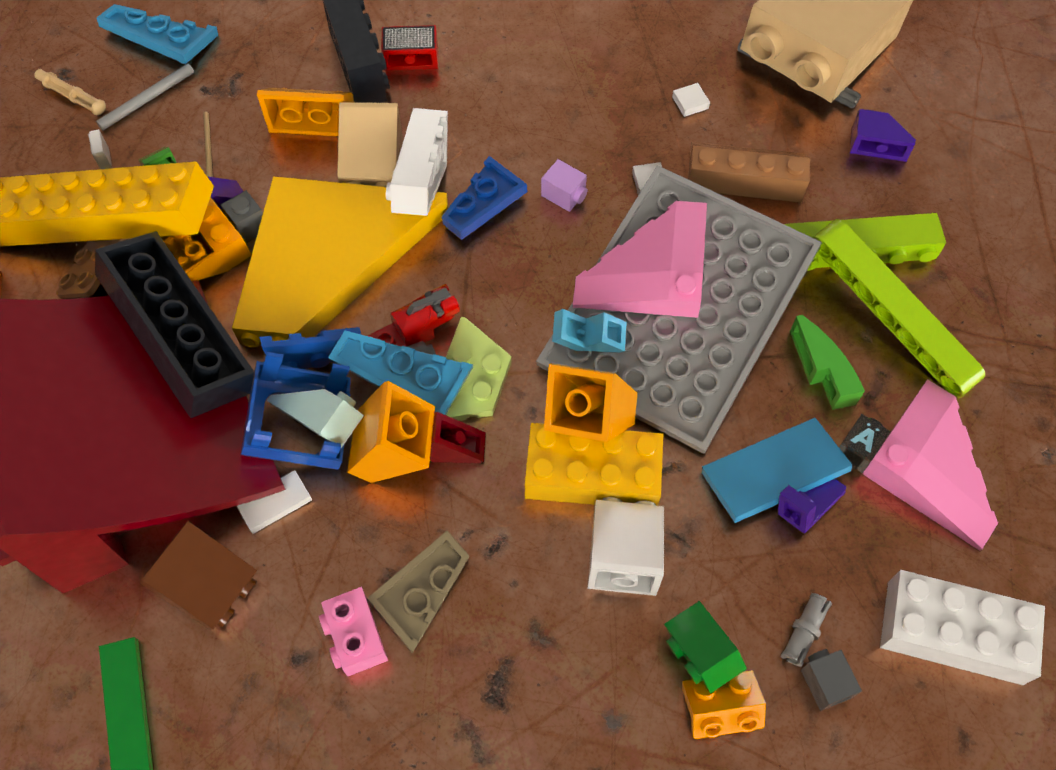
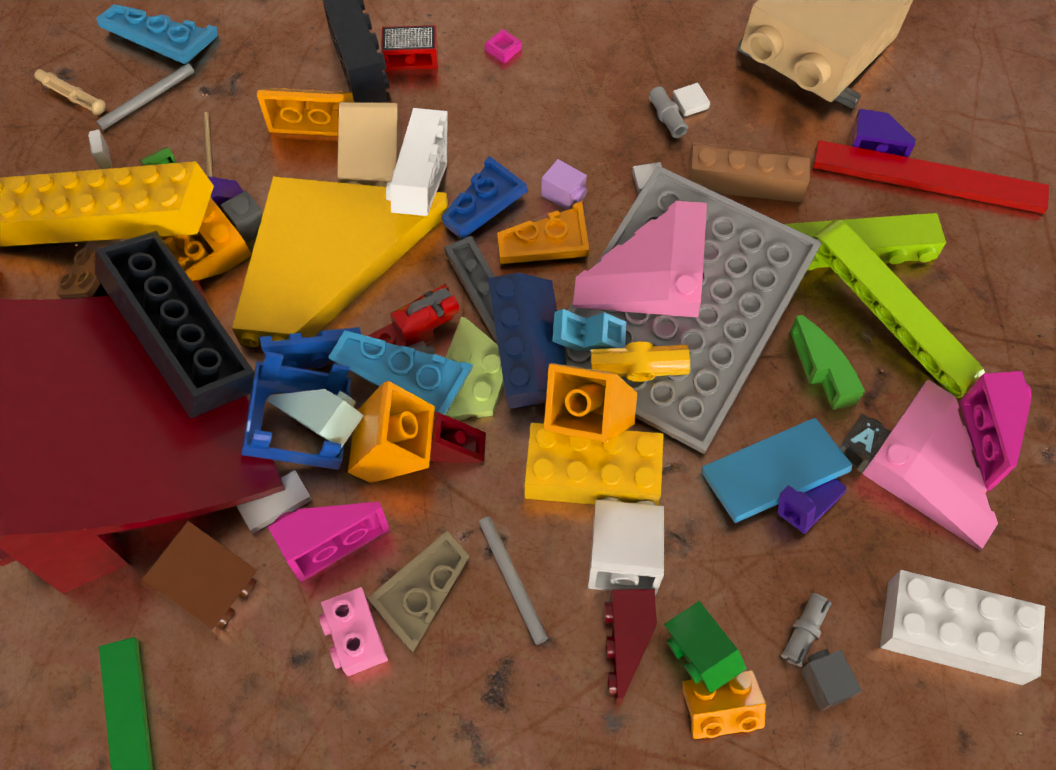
(326, 534): none -> dark pink slope
(474, 275): none -> dark grey plate
(503, 46): none -> dark pink tile
(513, 580): none -> light grey bar
(524, 332): none -> dark blue slope
(554, 237): none -> light orange wing
(632, 626): none -> dark red slope
(642, 360): none -> yellow piece
(668, 112): none -> light grey pin
(932, 176): none -> red tile
(996, 422): none -> dark pink slope

